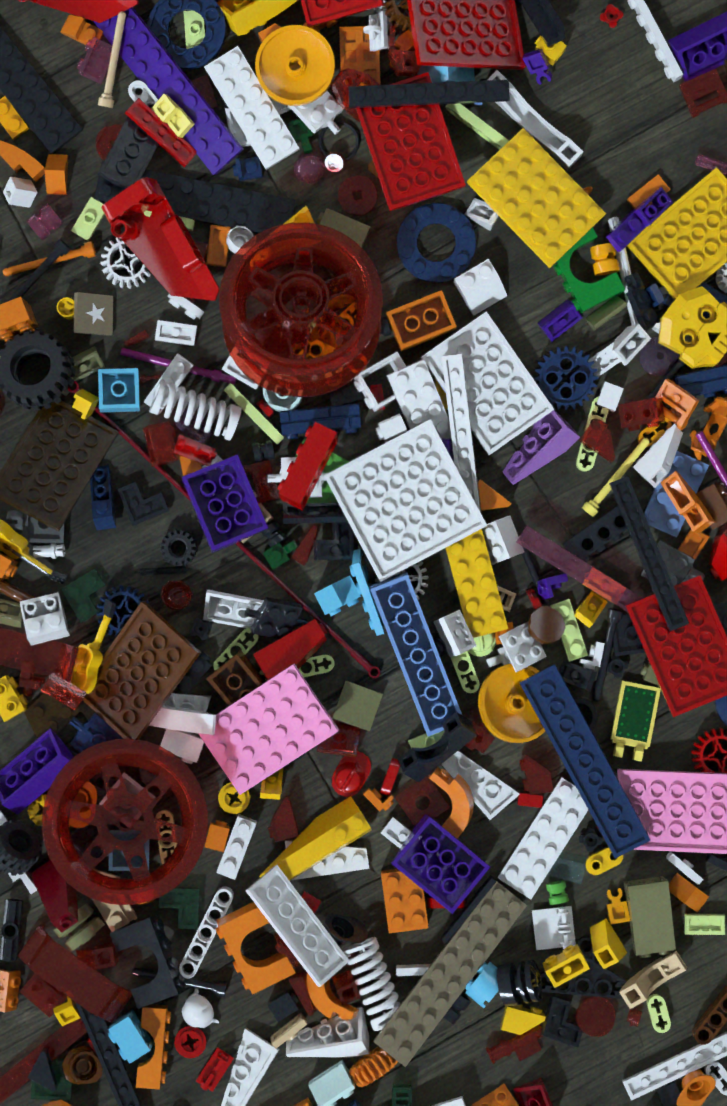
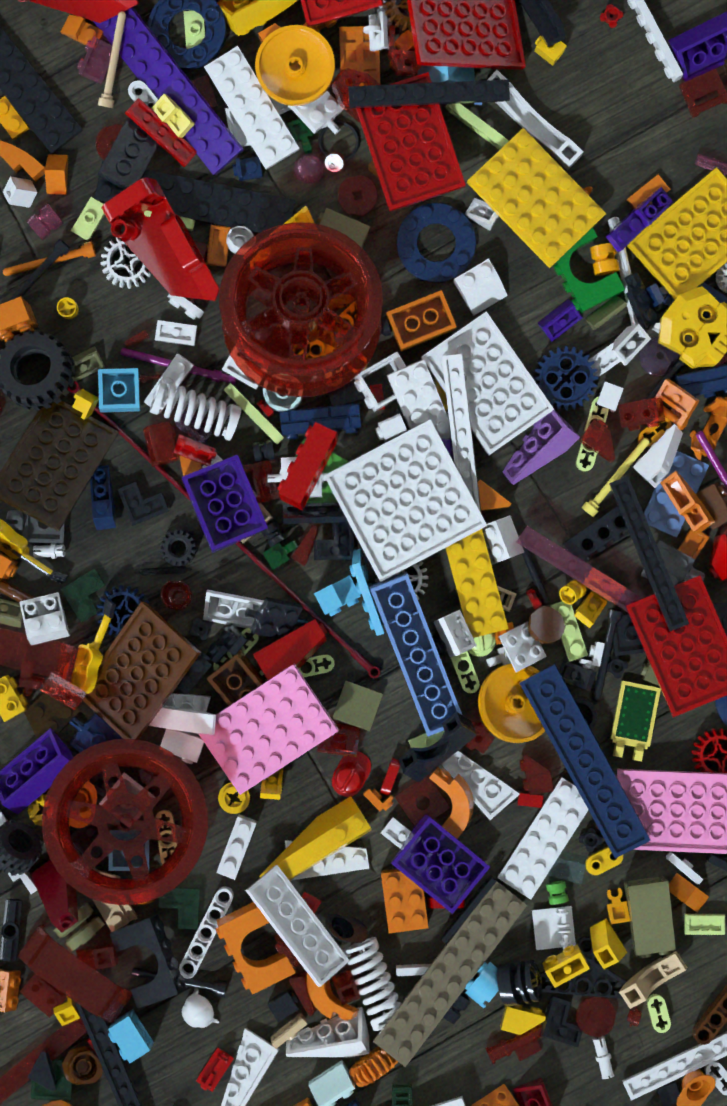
(93, 314): dark tan tile -> none
(154, 1020): orange arch -> none
(185, 1049): red gear -> none
(217, 836): orange brick -> none
(230, 640): none -> black plate
(283, 823): clear red slope -> none
(538, 63): dark purple plate -> none
(546, 585): dark purple bracket -> none
(572, 592): none -> yellow wheel
(603, 1057): none -> white pin

